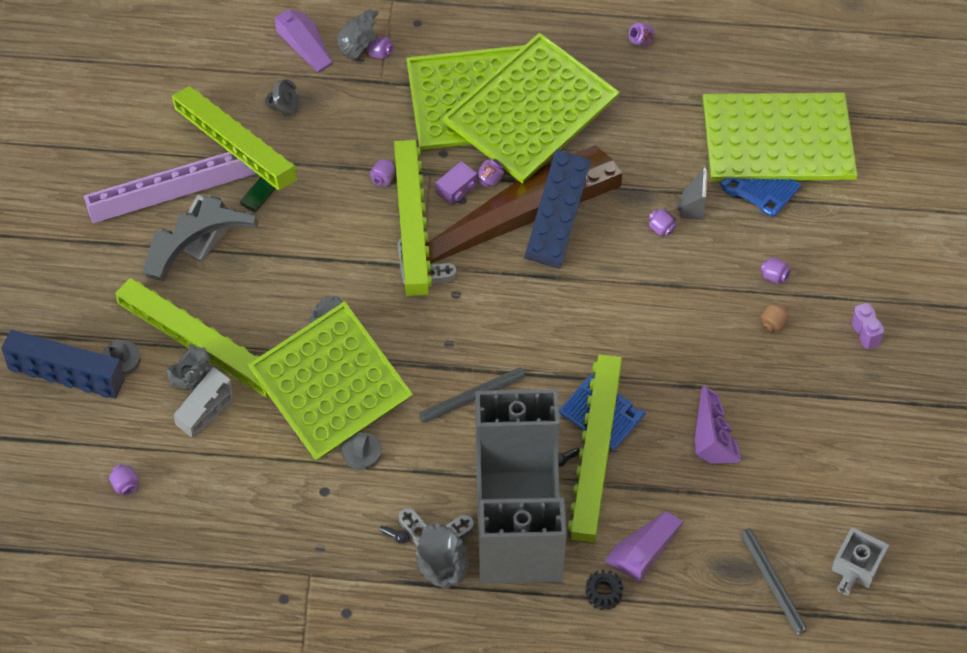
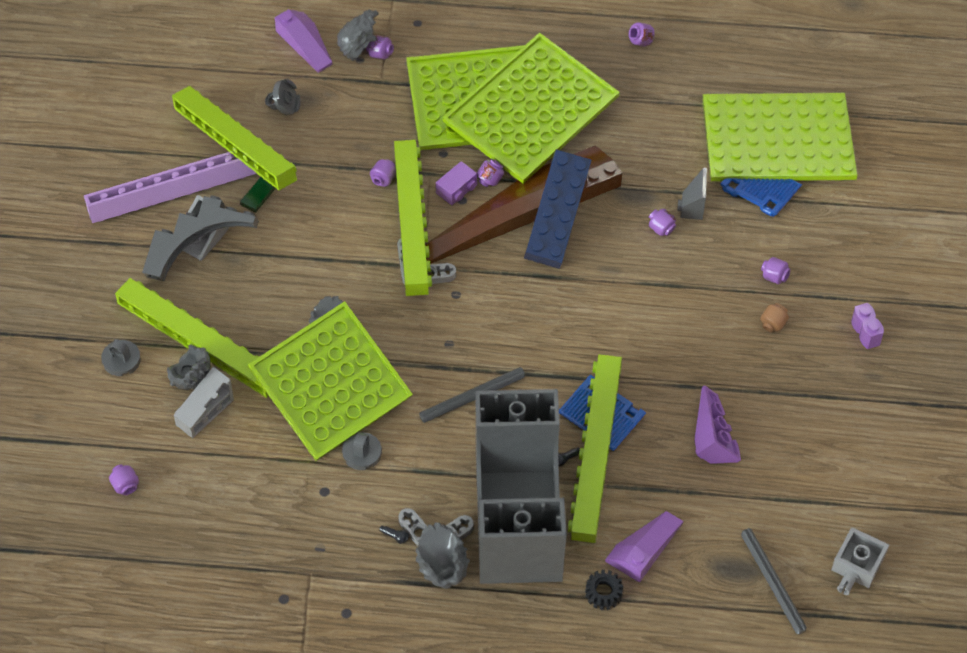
(63, 364): dark blue brick -> none

